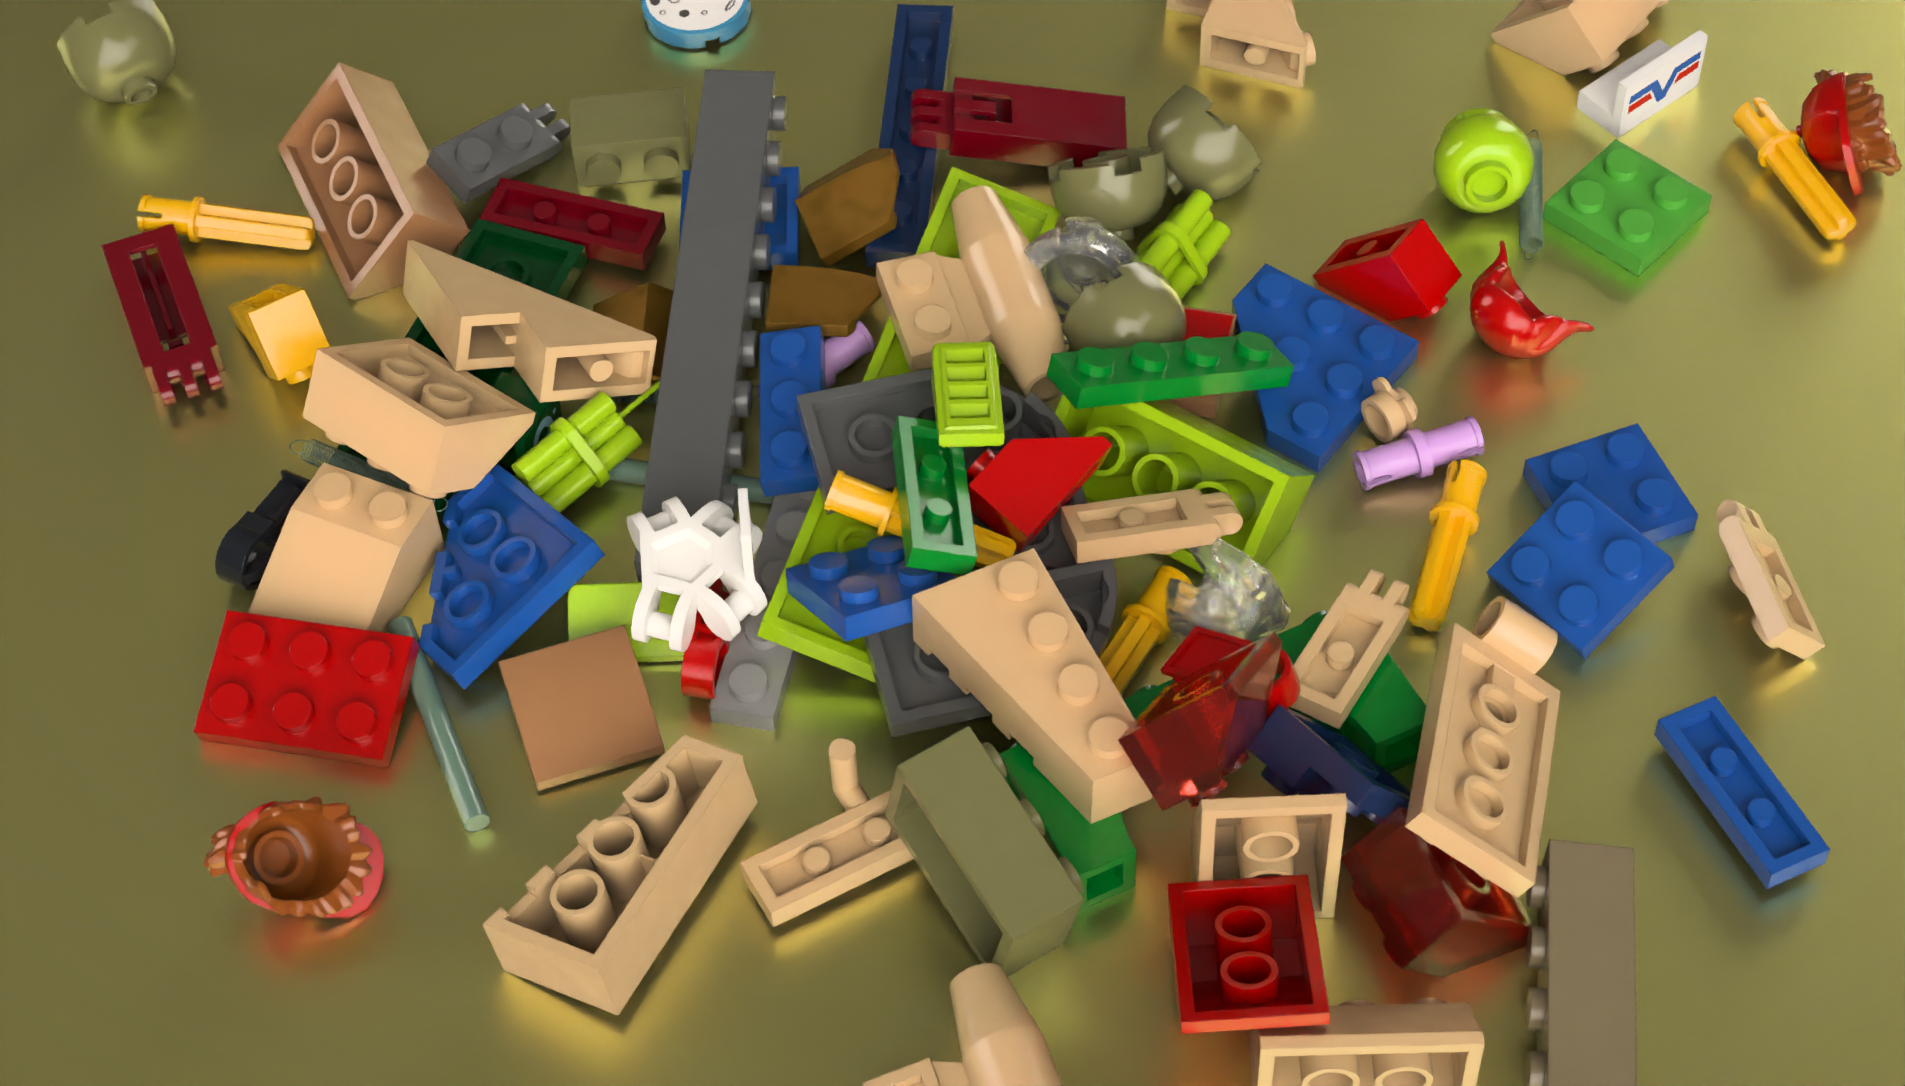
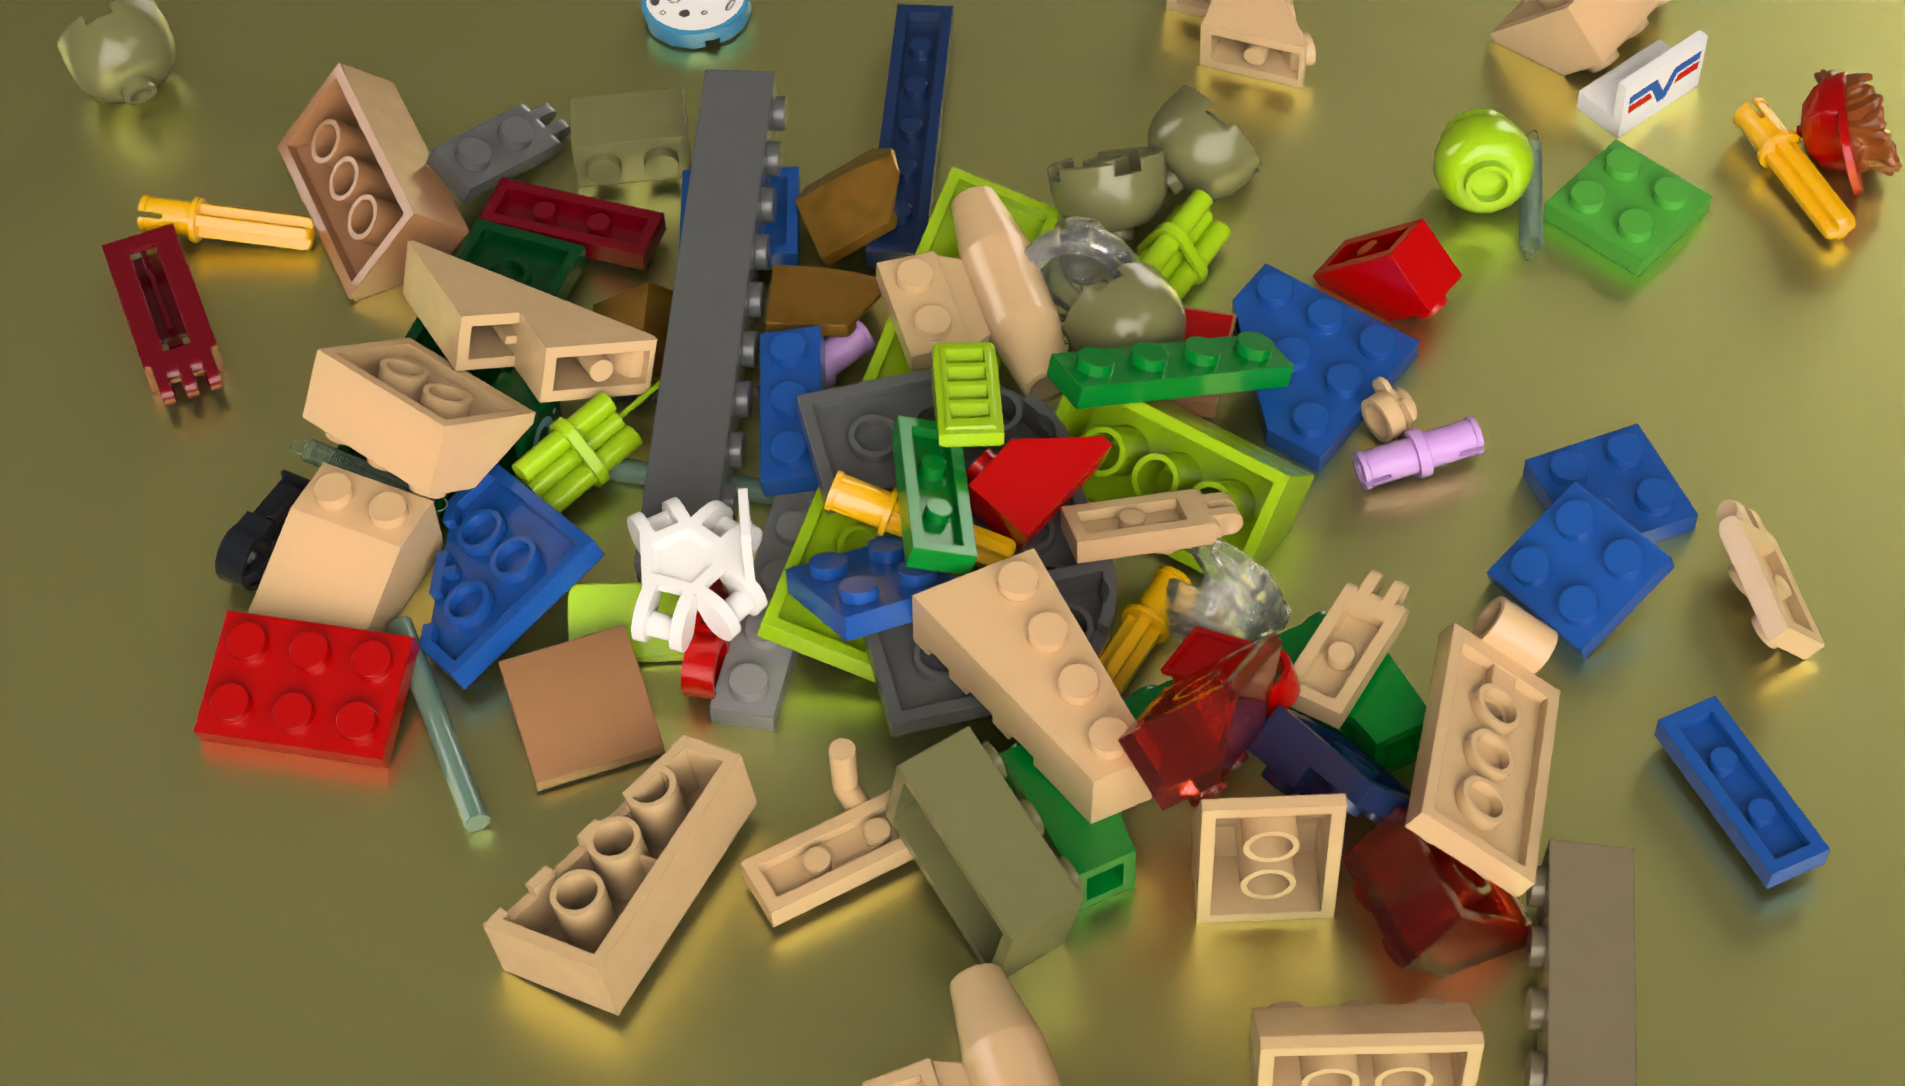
(281, 331): yellow arch -> none
(300, 859): dark orange hair -> none
(1017, 122): dark red hinge -> none
(1246, 954): red slope -> none
(1452, 523): yellow axle -> none
(1510, 320): red hair -> none

